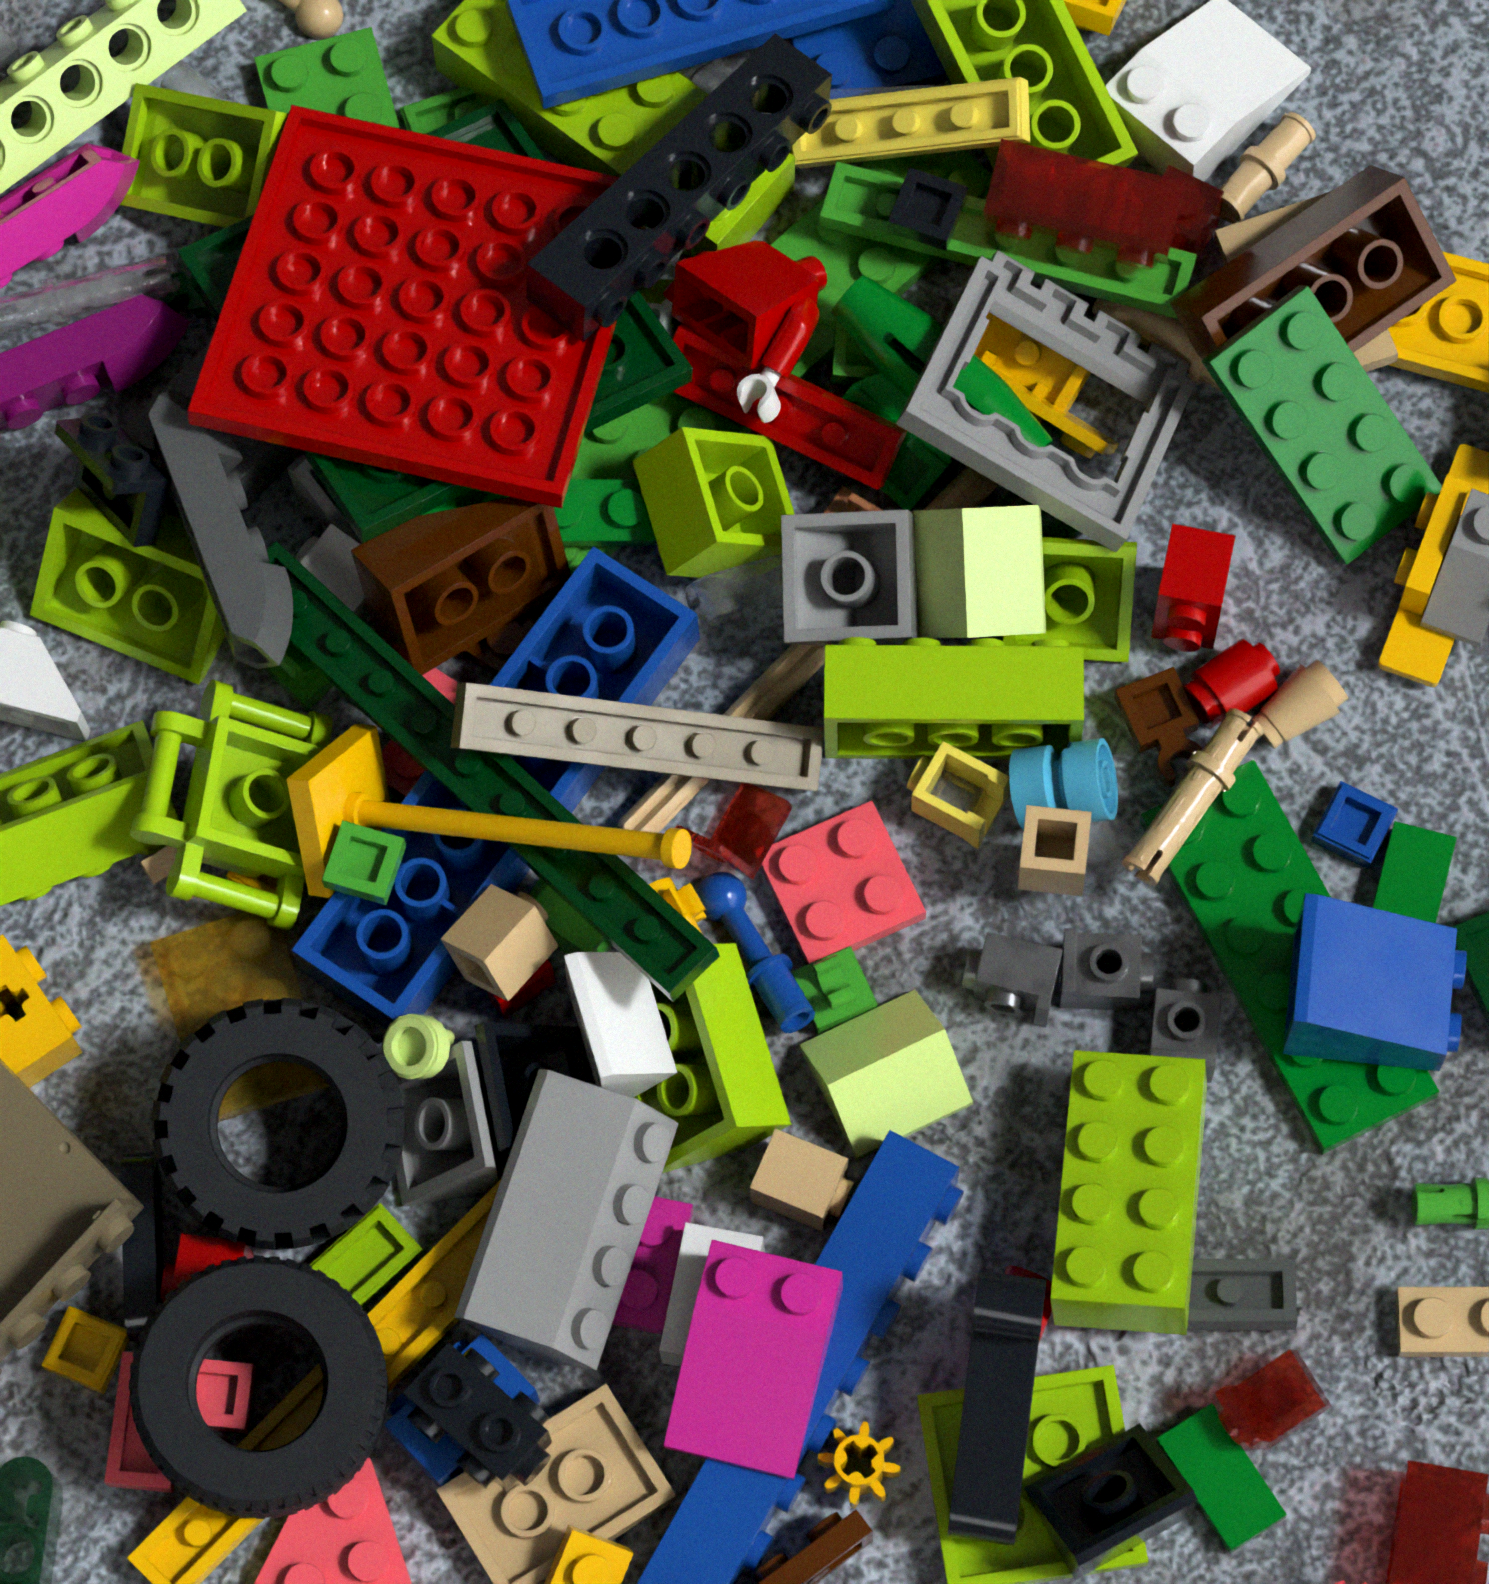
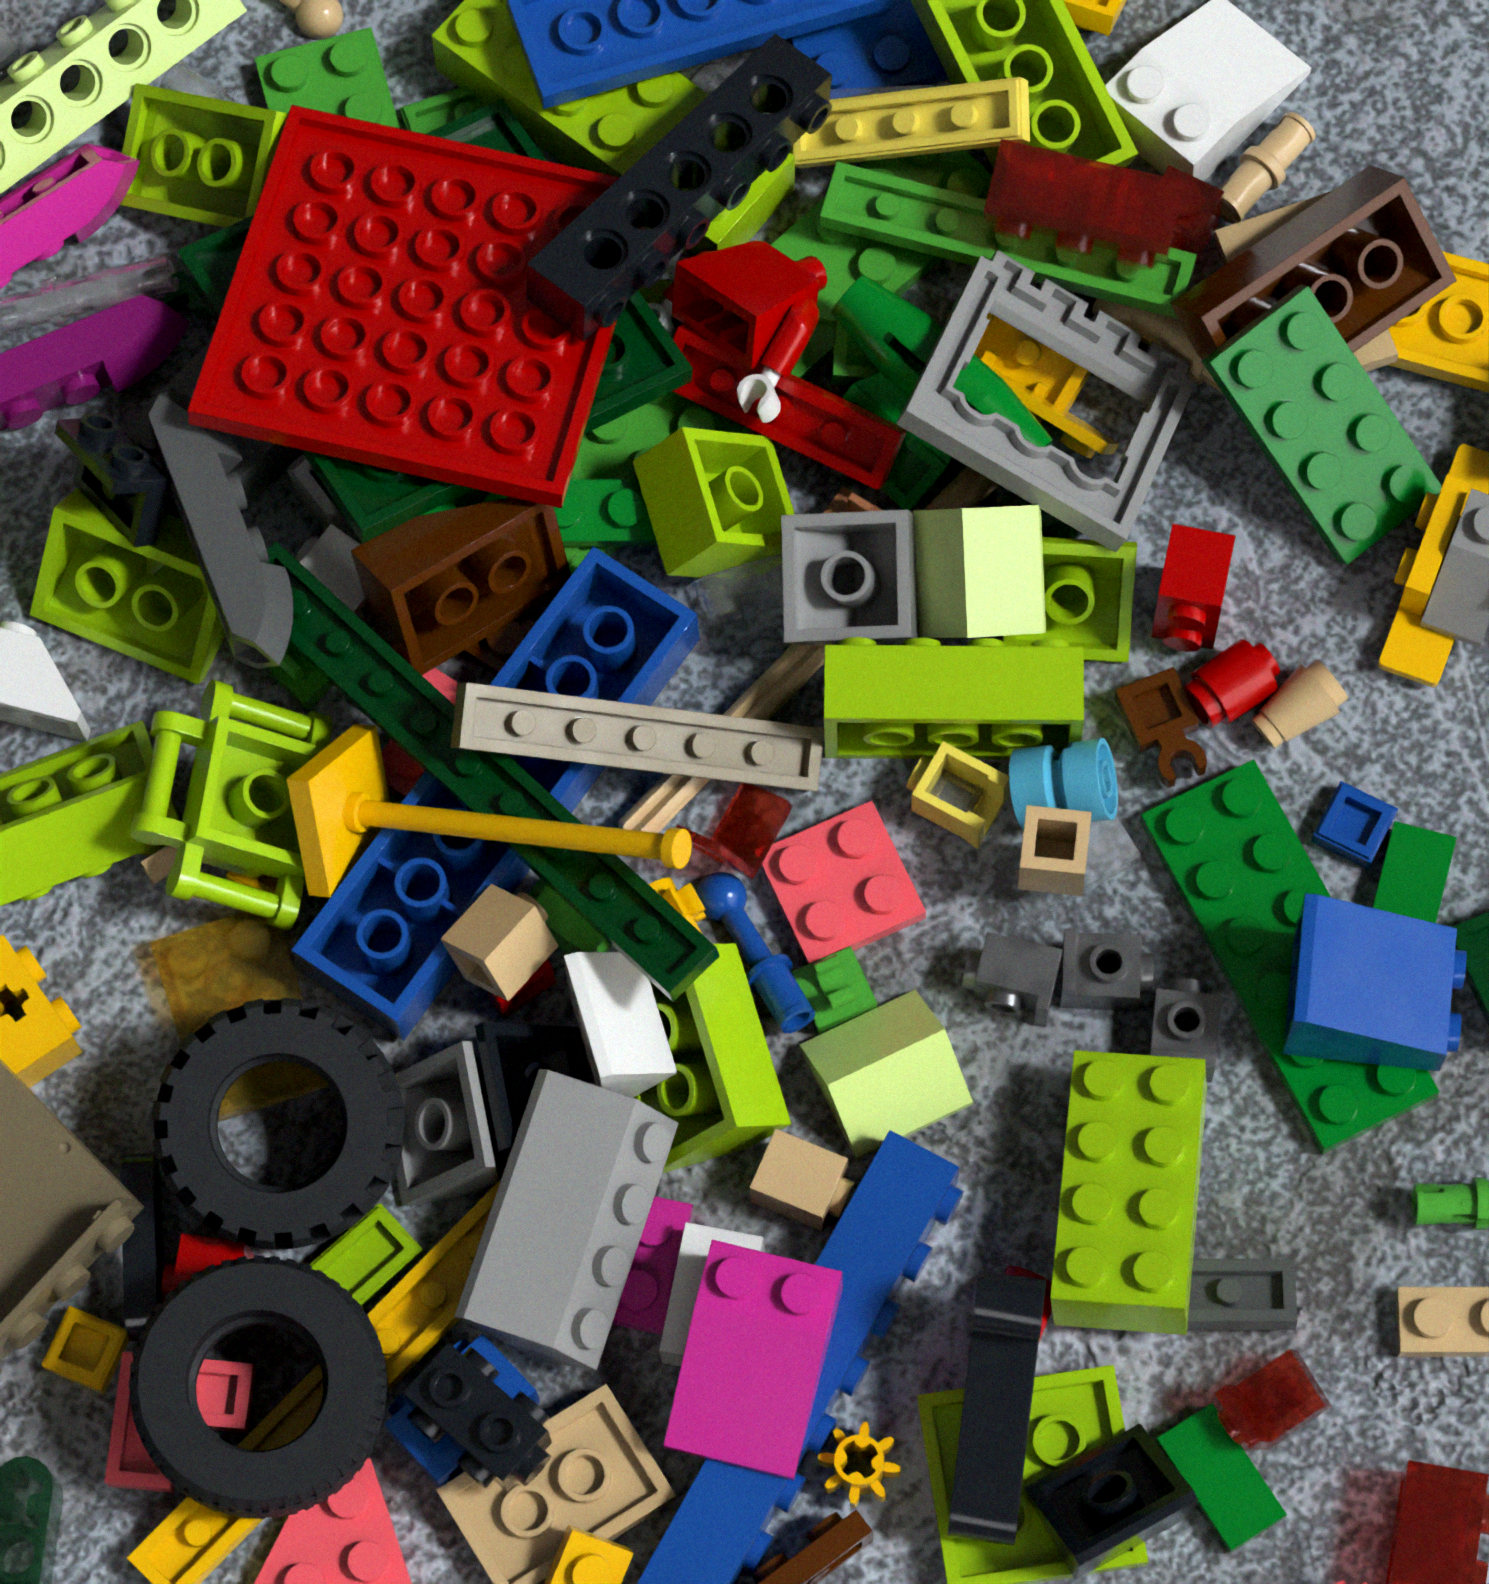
(364, 862): bright green plate -> none
(417, 1046): yellowish green tile -> none
(927, 209): black plate -> none
(1207, 776): tan pin -> none

